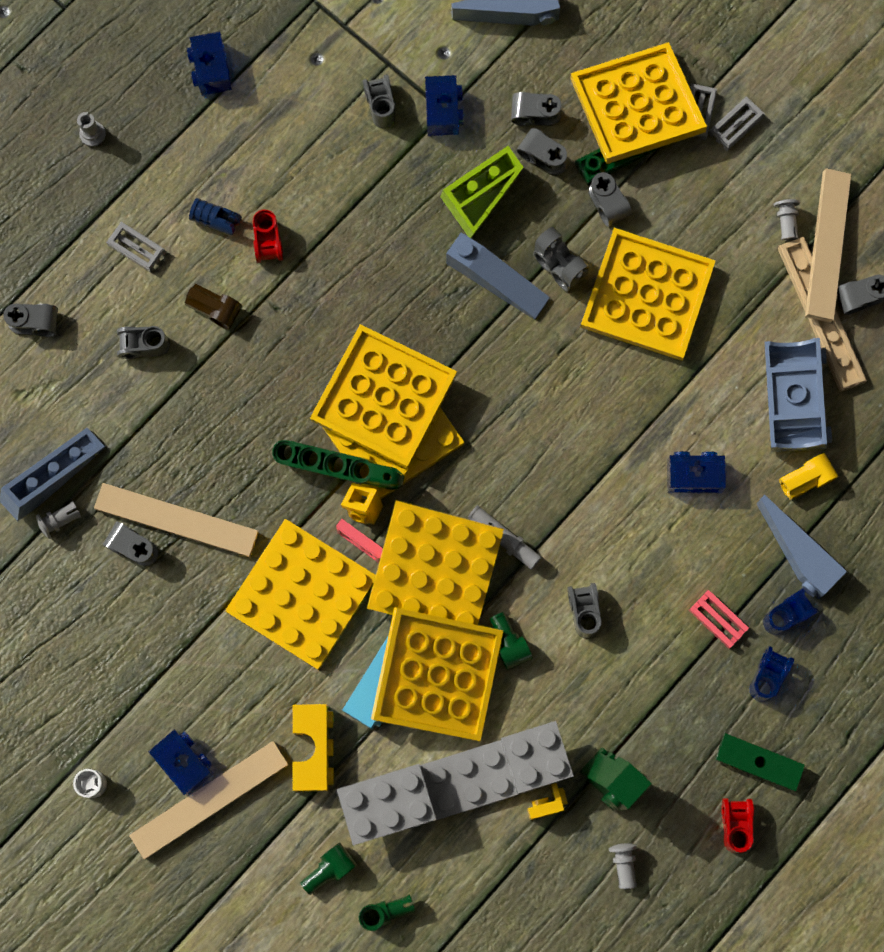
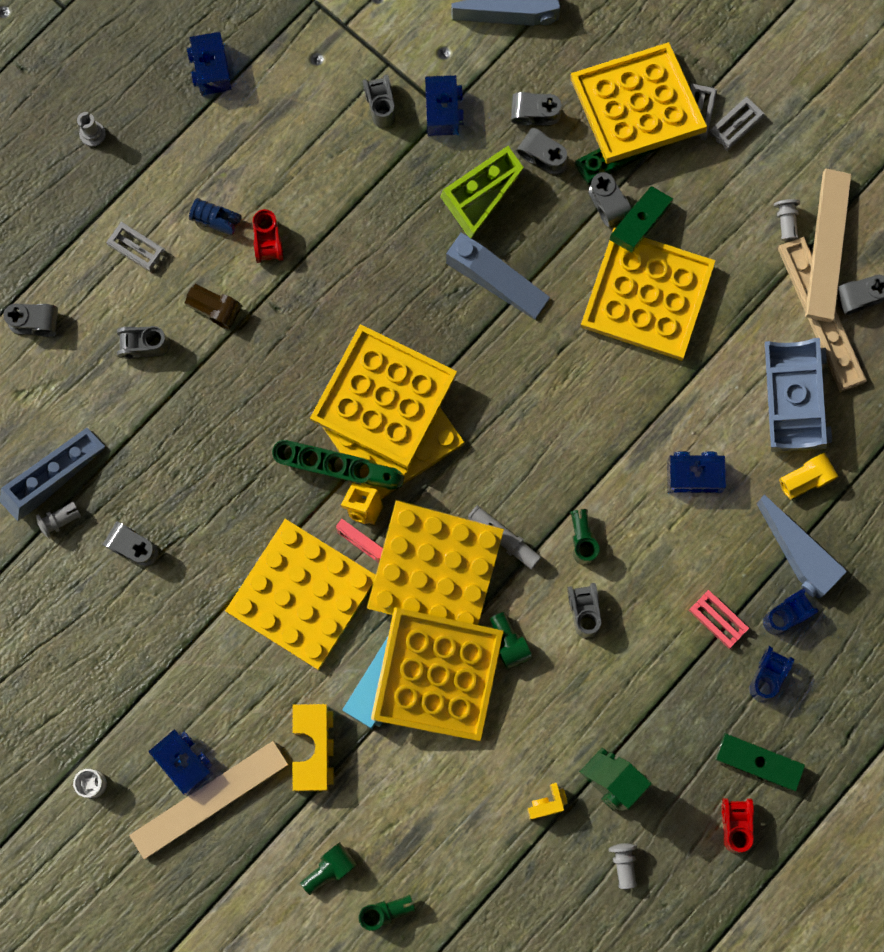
(176, 520): tan tile -> none
(454, 783): light grey bracket -> none
(556, 258): dark grey piece -> none
(583, 536): none -> dark green pin
(641, 219): none -> dark green tile

